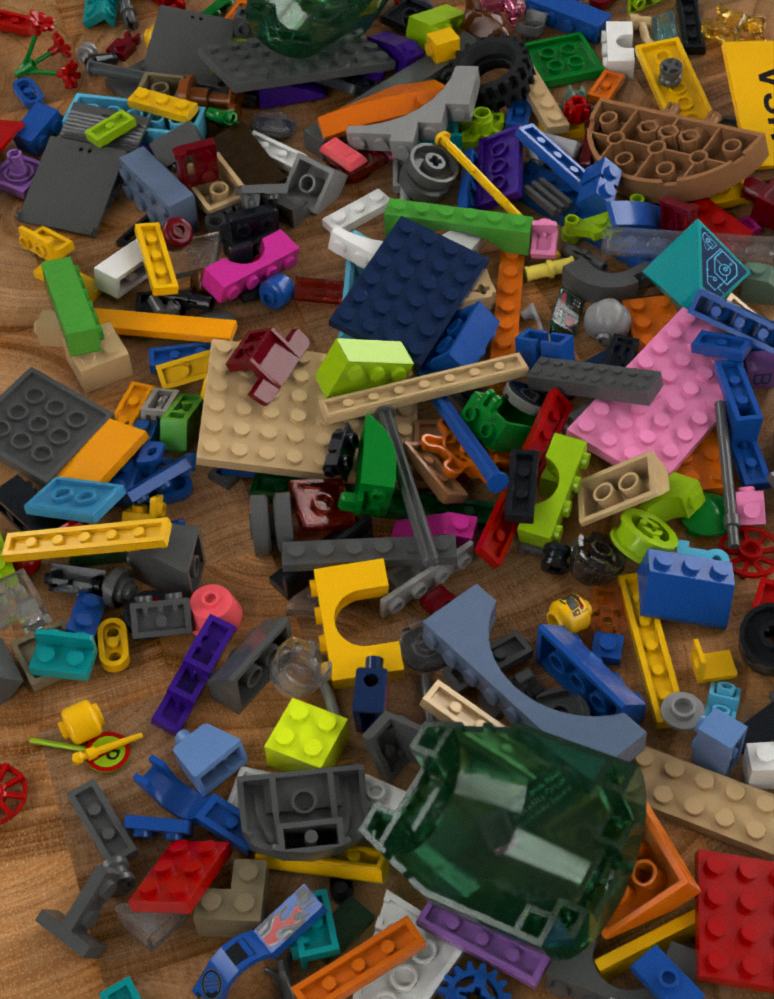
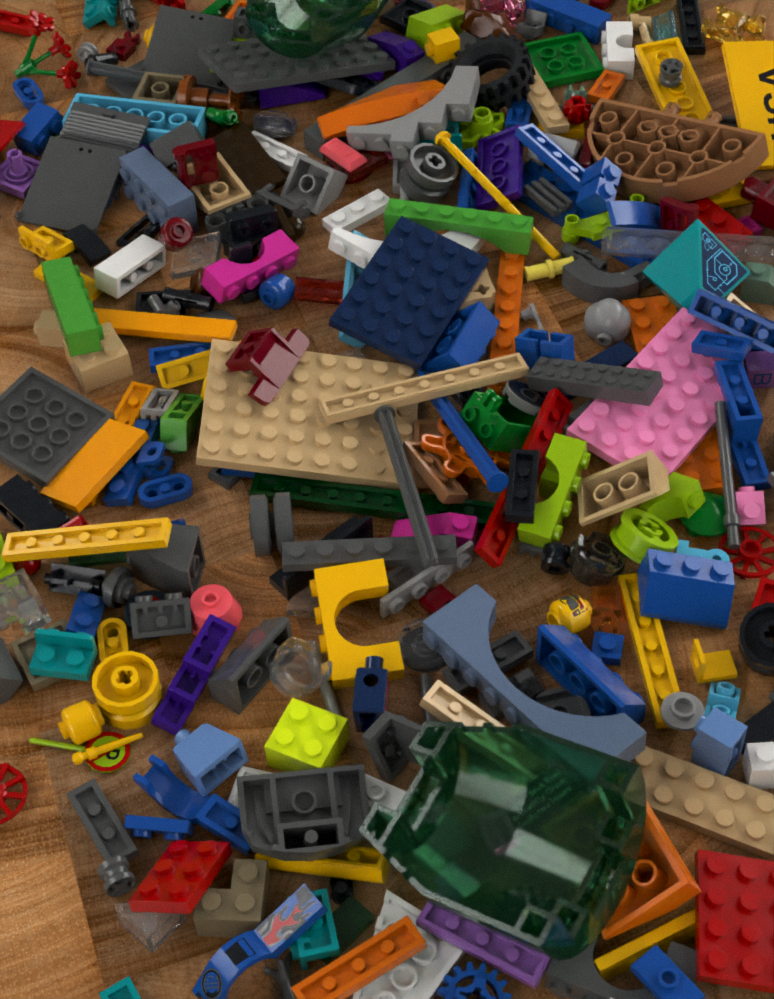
(75, 499): dark azure tile -> none
(83, 914): dark grey bracket -> none
(88, 244): none -> black slope
(110, 128): lime plate -> none
(127, 689): none -> yellow wheel
(140, 512): yellow bracket -> none
(156, 259): yellow plate -> none
(161, 479): blue plate -> none
(162, 105): yellow plate -> none
(251, 194): dark grey hinge -> none
(293, 226): none -> dark brown tile
(317, 504): clear red tile -> none
(343, 446): black hinge -> none
(362, 365): lime wedge -> none
(373, 473): green piece -> none
(544, 239): bright pink bracket -> none
(566, 312): slope -> none
(626, 340): black tile -> none

